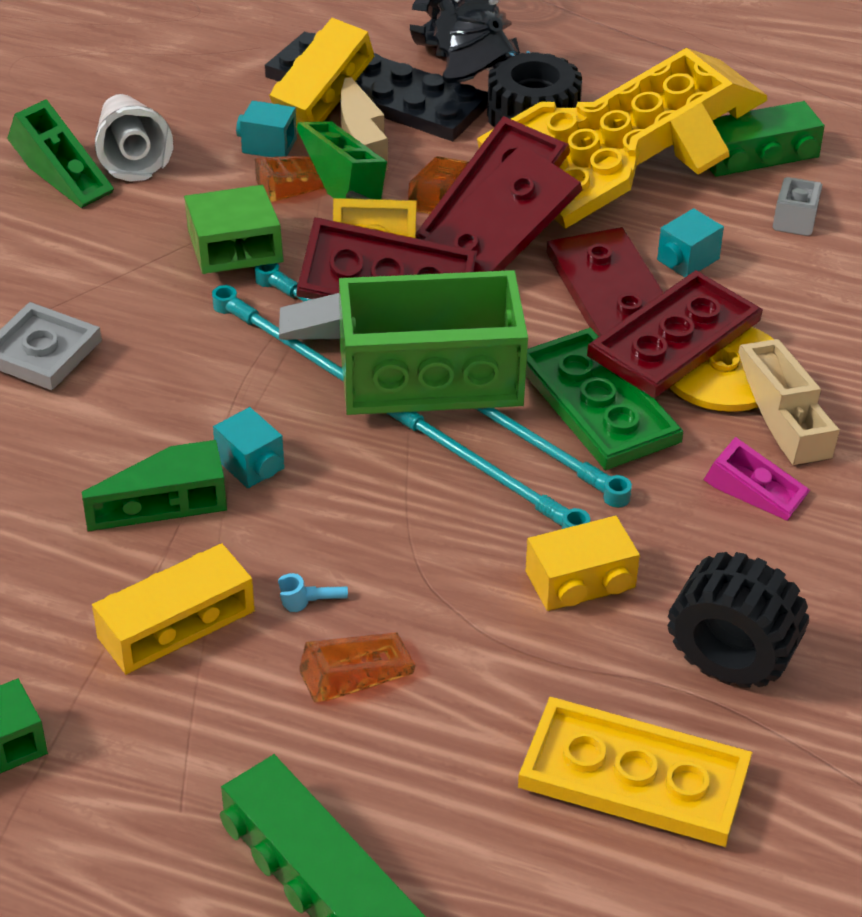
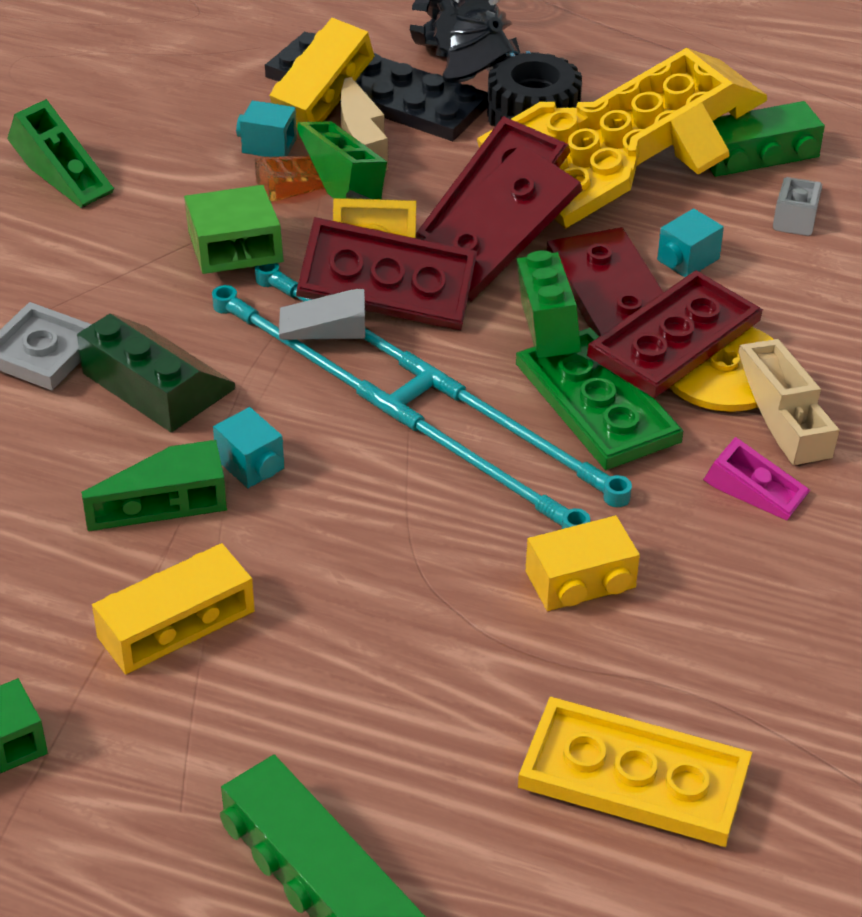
(132, 139): white cone -> none
(149, 371): none -> dark green slope
(296, 596): medium azure hand -> none
(329, 678): clear orange slope -> none
(432, 342): bright green hose -> none
(433, 182): clear orange slope -> none
(548, 304): none -> green brick
(738, 620): black tyre -> none

